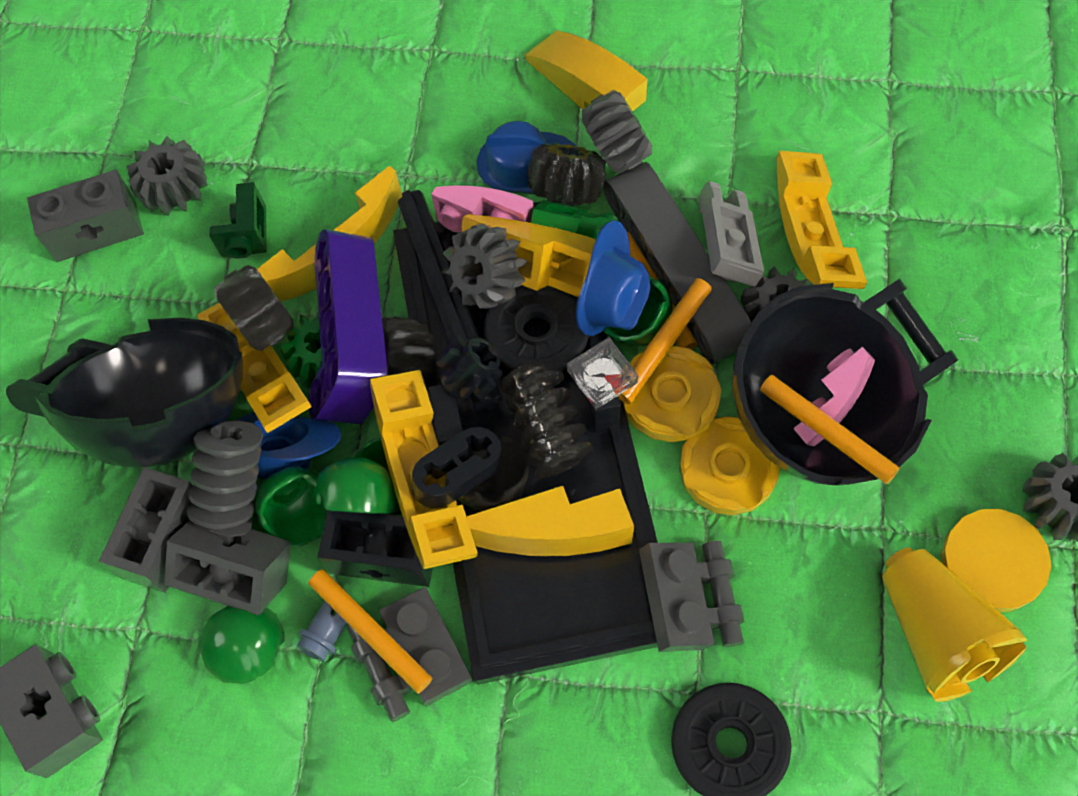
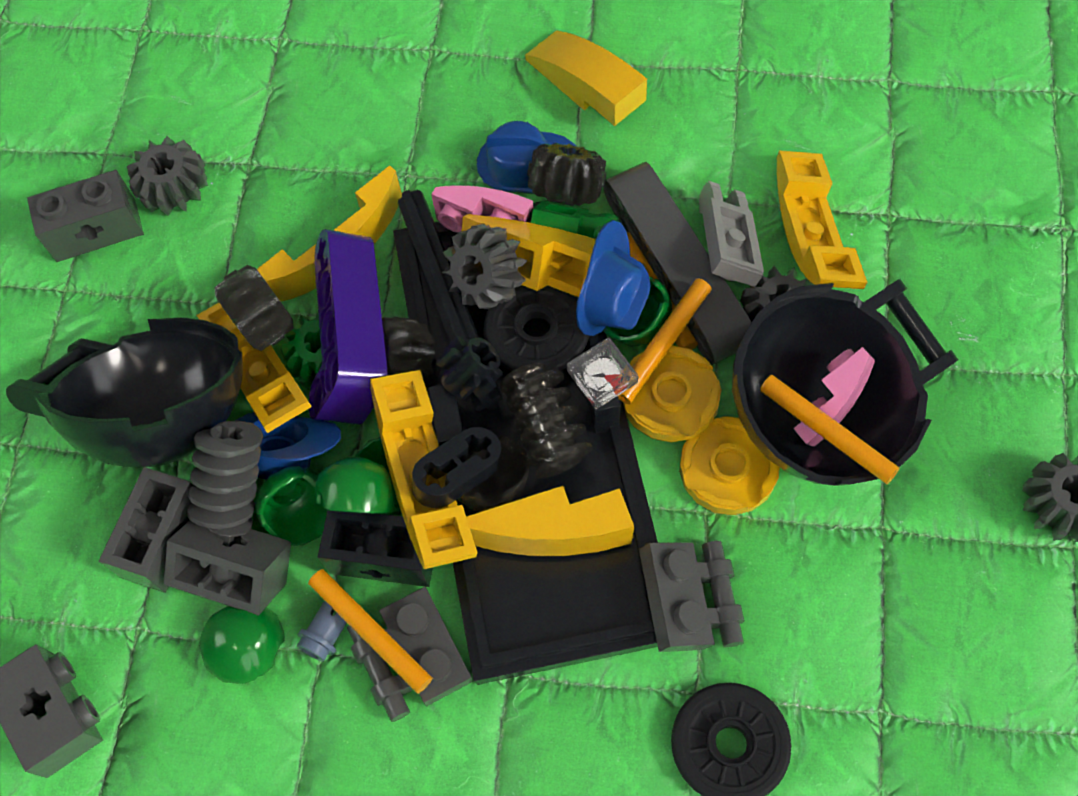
(248, 225): dark green bracket -> none
(616, 132): dark grey gear -> none
(948, 625): yellow cone -> none
(998, 557): yellow tile -> none

